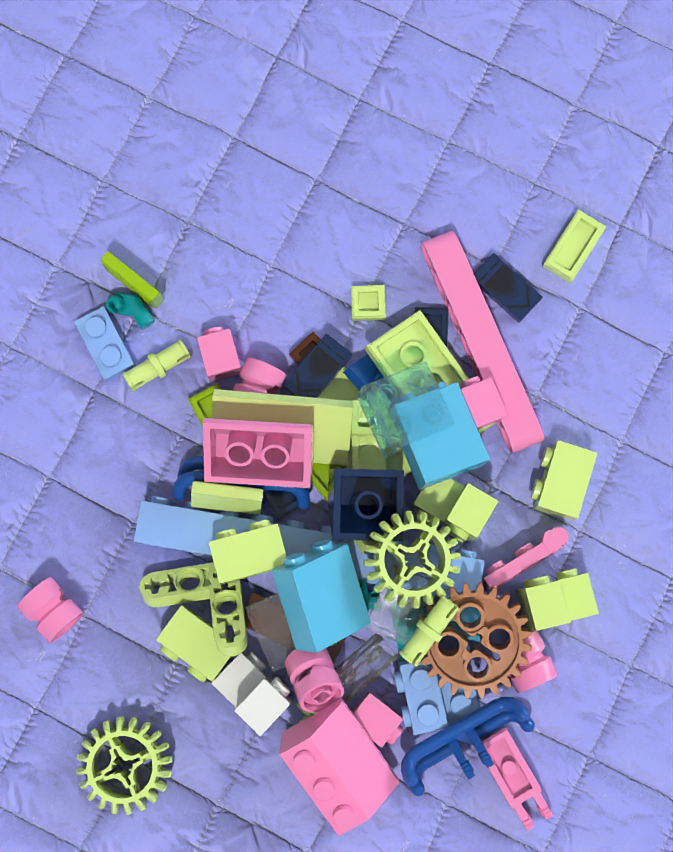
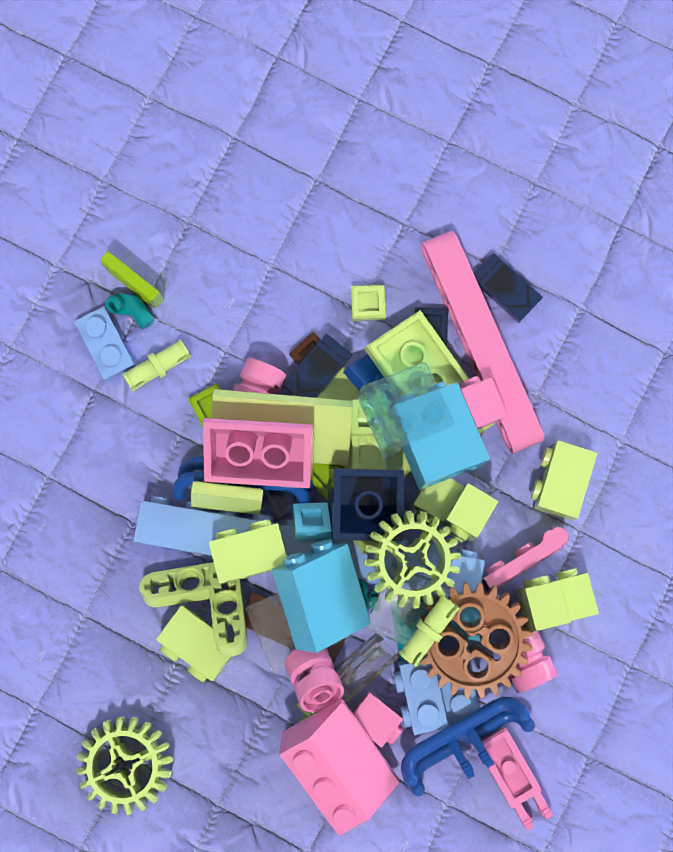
(50, 610): bright pink wheel -> none
(219, 353): bright pink brick -> none
(253, 692): white brick -> none
(311, 521): none -> medium azure plate
(574, 246): yellowish green tile -> none

